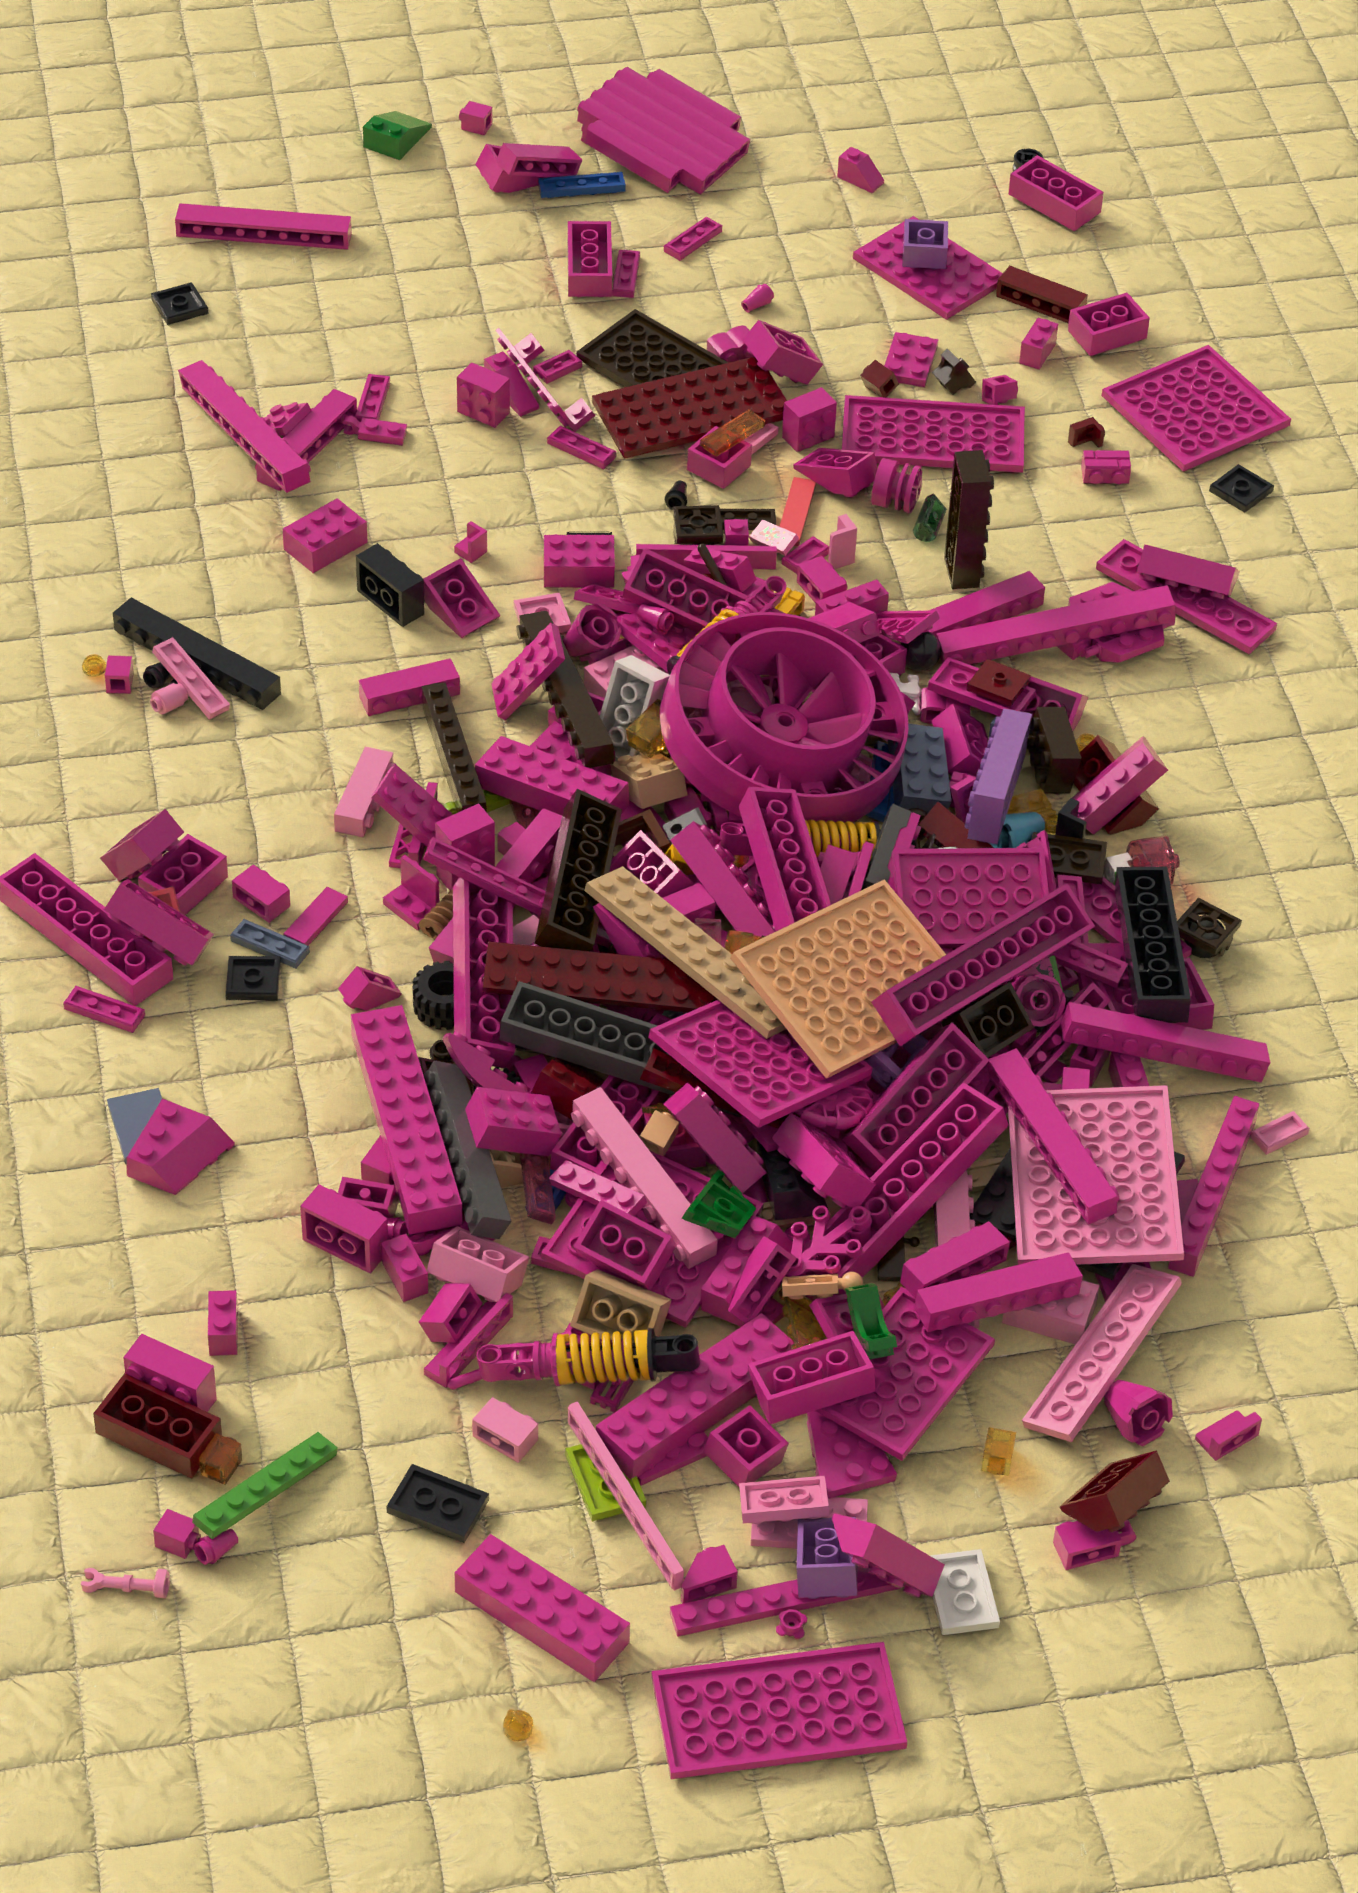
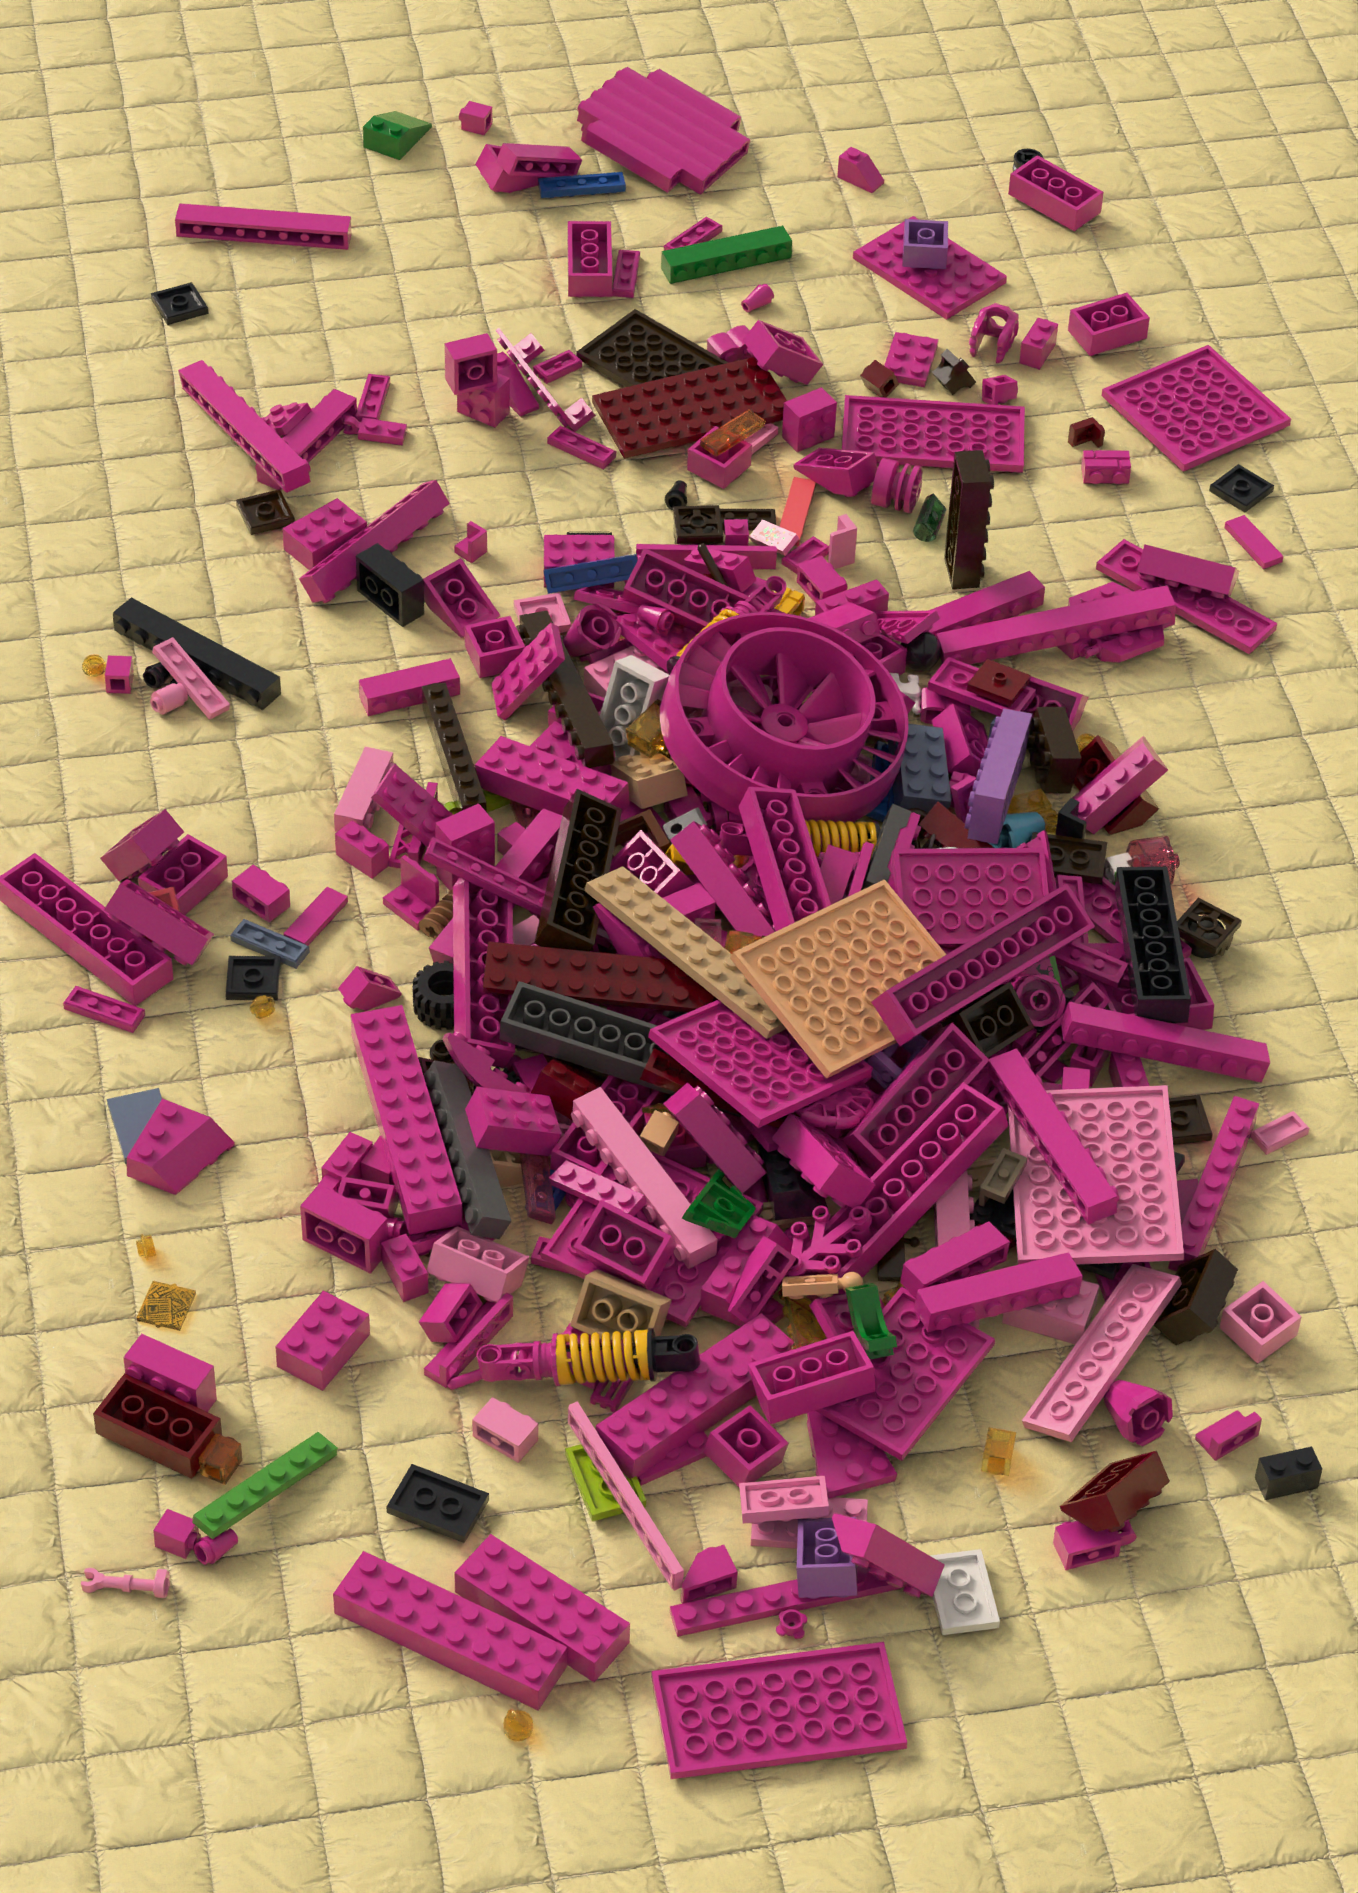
(146, 1246): none -> clear yellow plate
(166, 1305): none -> clear yellow piece
(222, 1323): dark pink brick -> none
(262, 1006): none -> clear yellow plate
(265, 512): none -> dark brown plate
(322, 1340): none -> dark pink brick
(345, 1161): none -> dark pink brick
(362, 849): none -> dark pink brick
(387, 530): none -> dark pink brick
(450, 1630): none -> dark pink brick
(470, 364): none -> dark pink brick
(493, 645): none -> dark pink brick
(589, 573): none -> blue plate
(726, 254): none -> green brick
(987, 326): none -> dark pink piece
(1002, 1177): none -> dark tan panel
(1039, 294): dark red brick -> none
(1189, 1120): none -> dark brown plate
(1199, 1298): none -> dark brown brick
(1253, 542): none -> dark pink tile
(1260, 1322): none -> bright pink brick
(1288, 1473): none -> black brick

